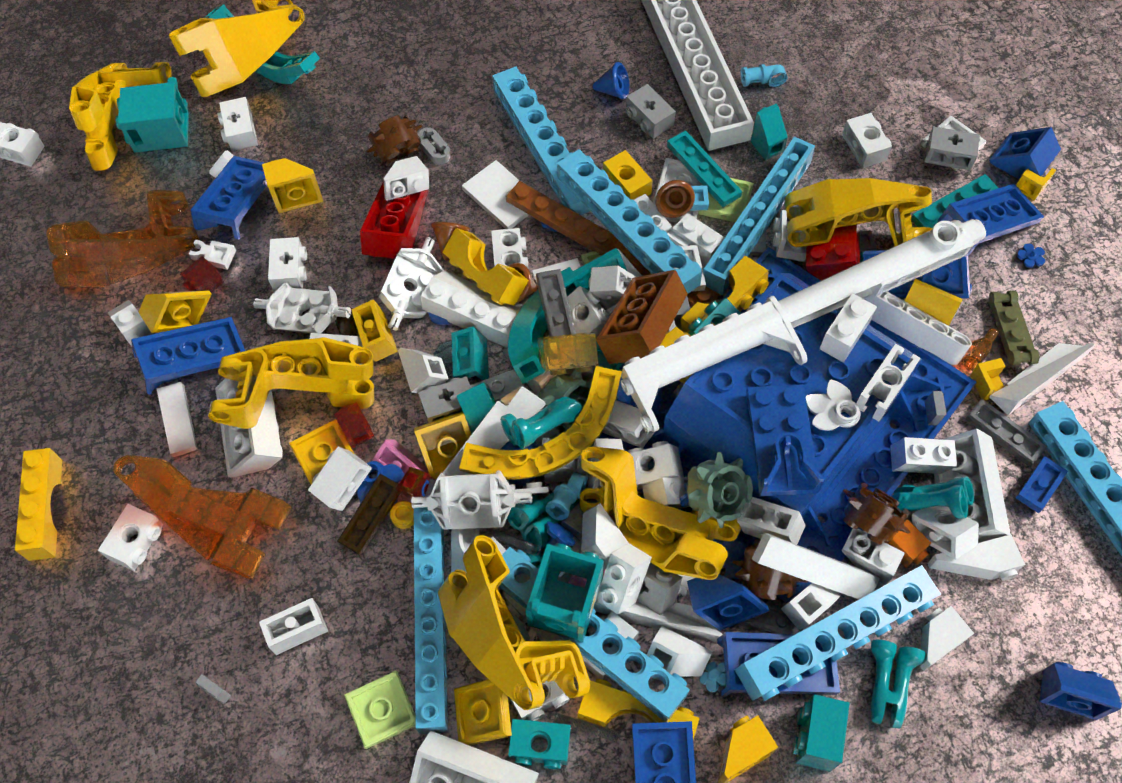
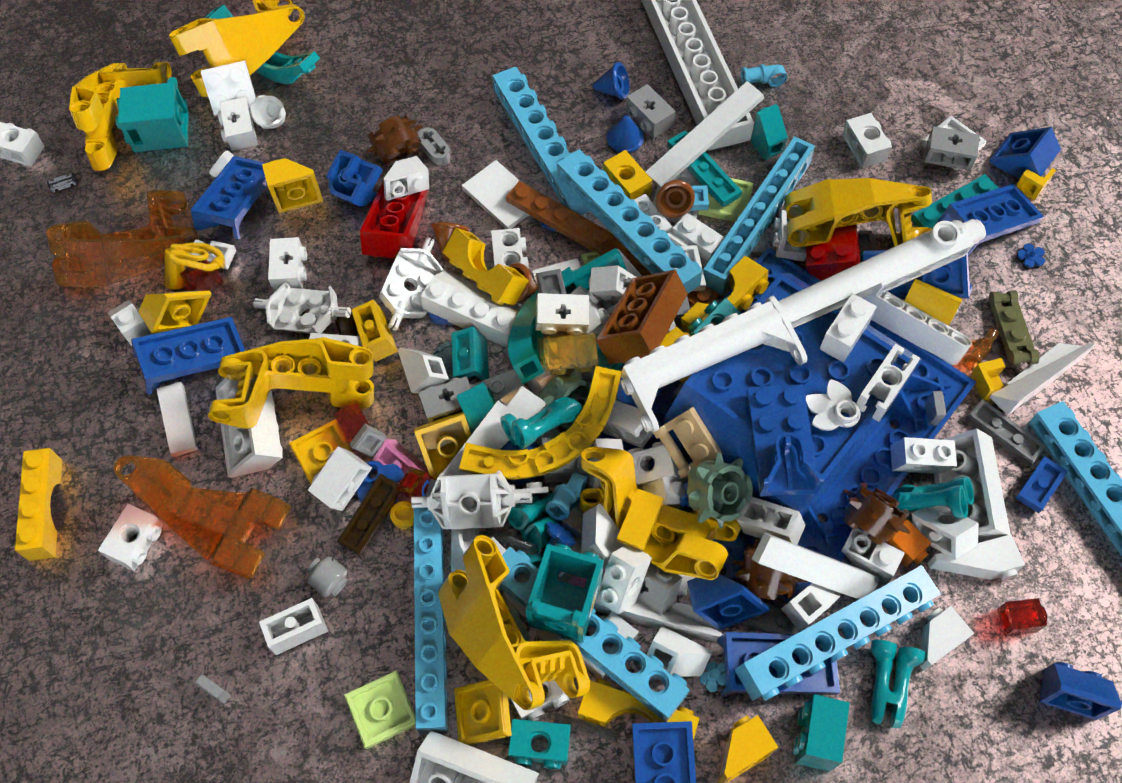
(62, 182): none -> black piece
(176, 261): none -> yellow piece
(228, 83): none -> white plate
(268, 112): none -> white hair
(327, 576): none -> light grey head
(353, 178): none -> blue brick
(368, 440): none -> light grey tile
(573, 307): none -> white brick
(625, 135): none -> blue hat
(640, 519): none -> yellow tile
(694, 438): none -> tan plate
(705, 134): none -> white tile
(1022, 617): none -> clear red brick

